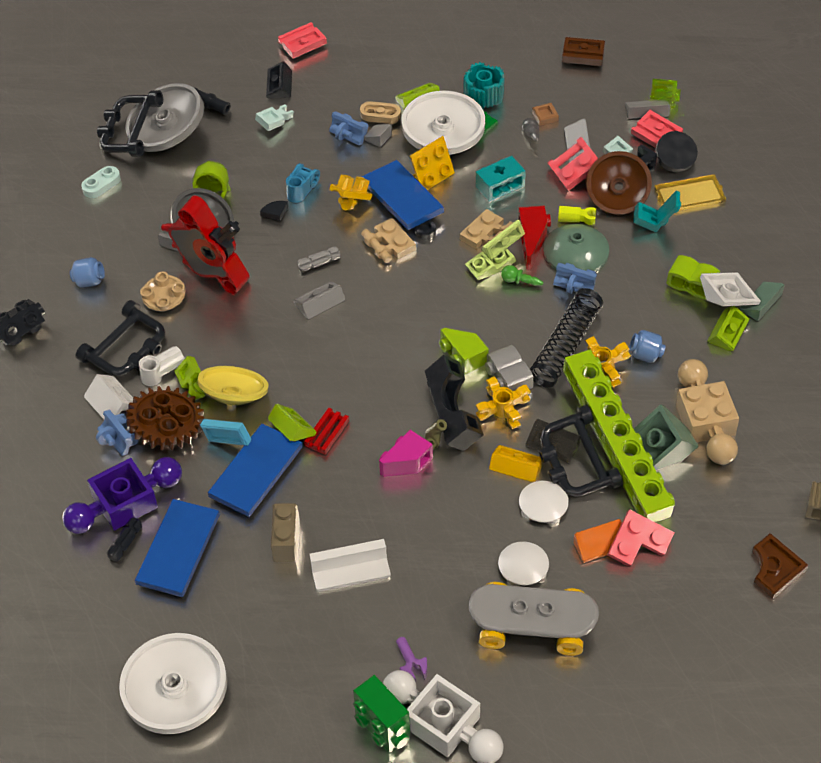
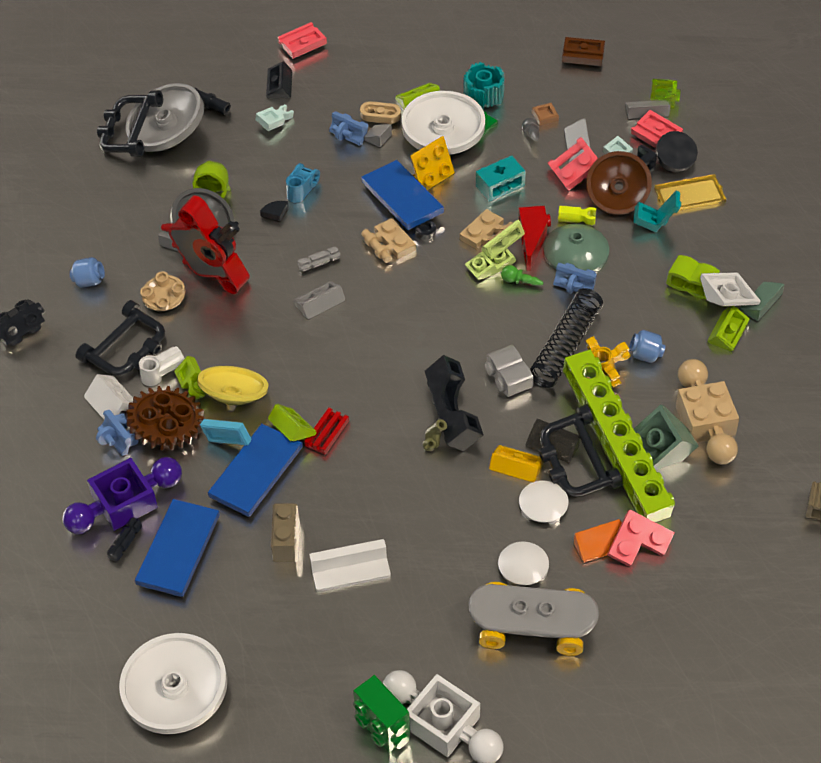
(101, 182): light aqua plate -> none
(349, 193): yellow hips -> none
(407, 456): dark pink slope -> none
(410, 659): medium lavender bar -> none
(465, 348): lime slope -> none
(503, 402): yellow pin -> none
(777, 565): reddish brown tile -> none

